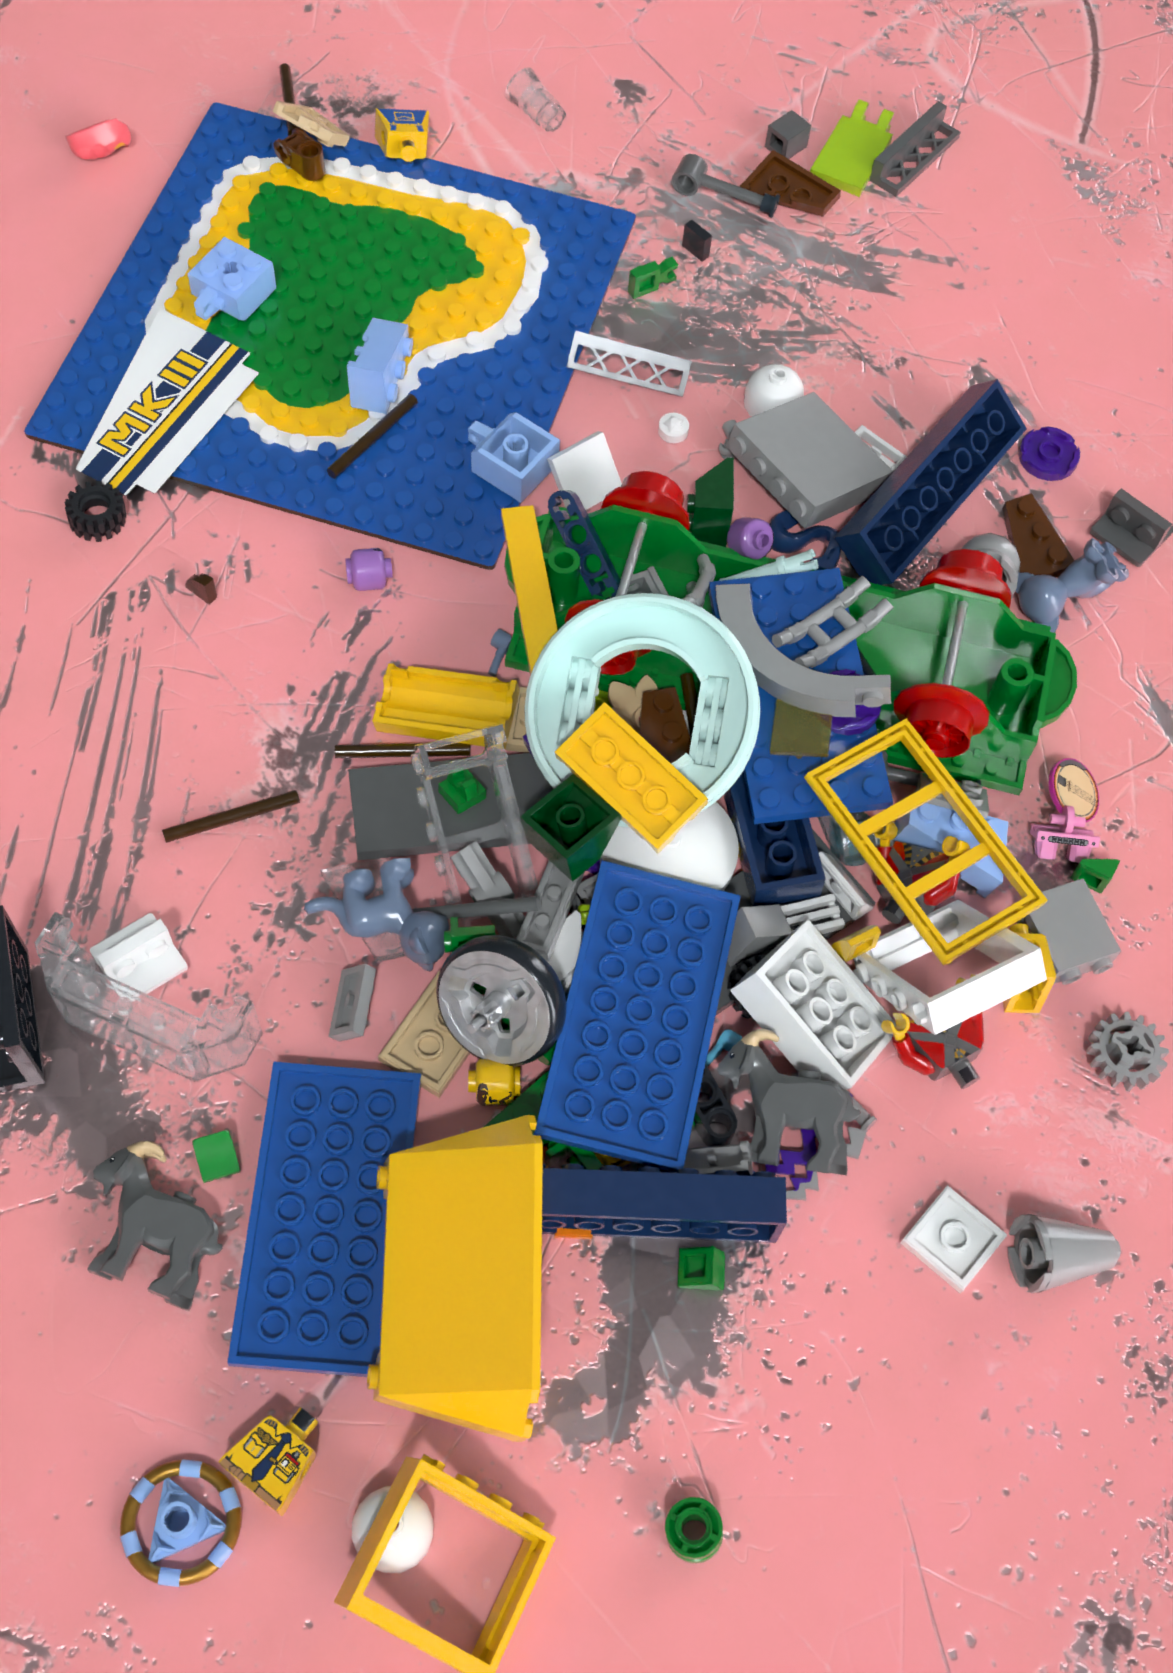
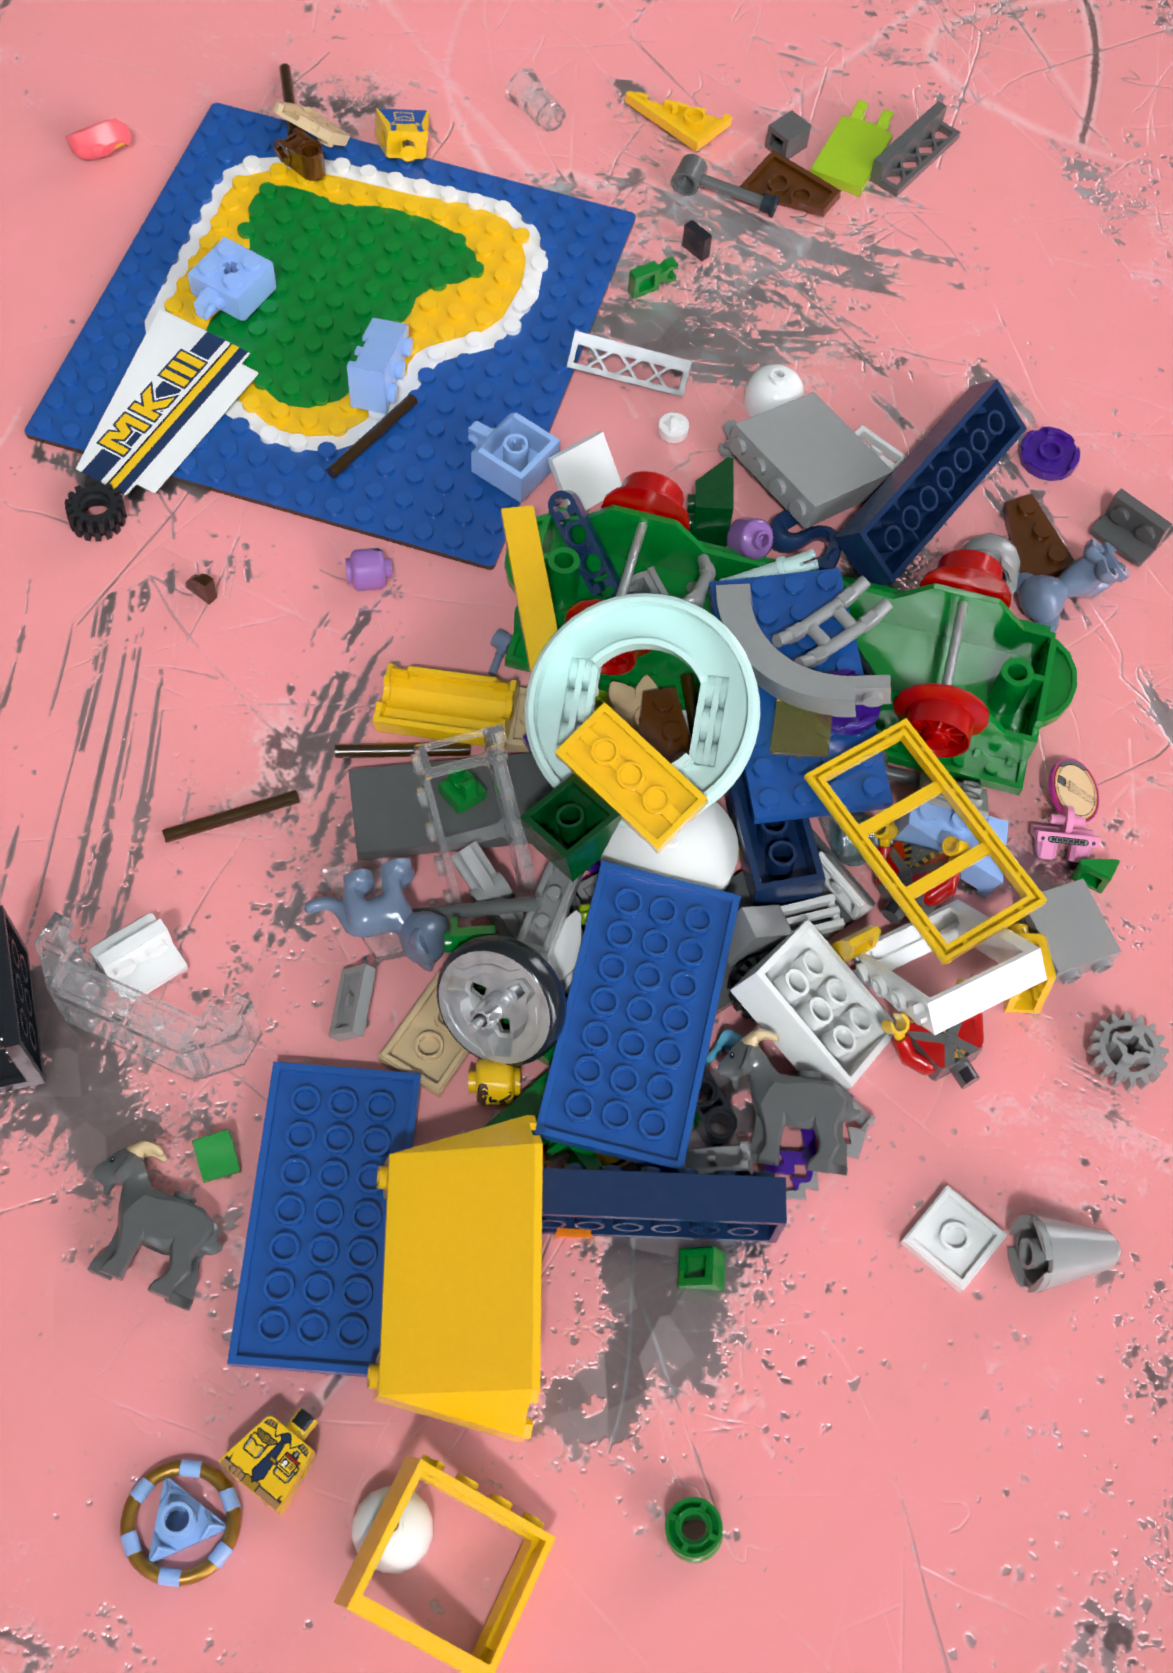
(680, 120): none -> yellow wing

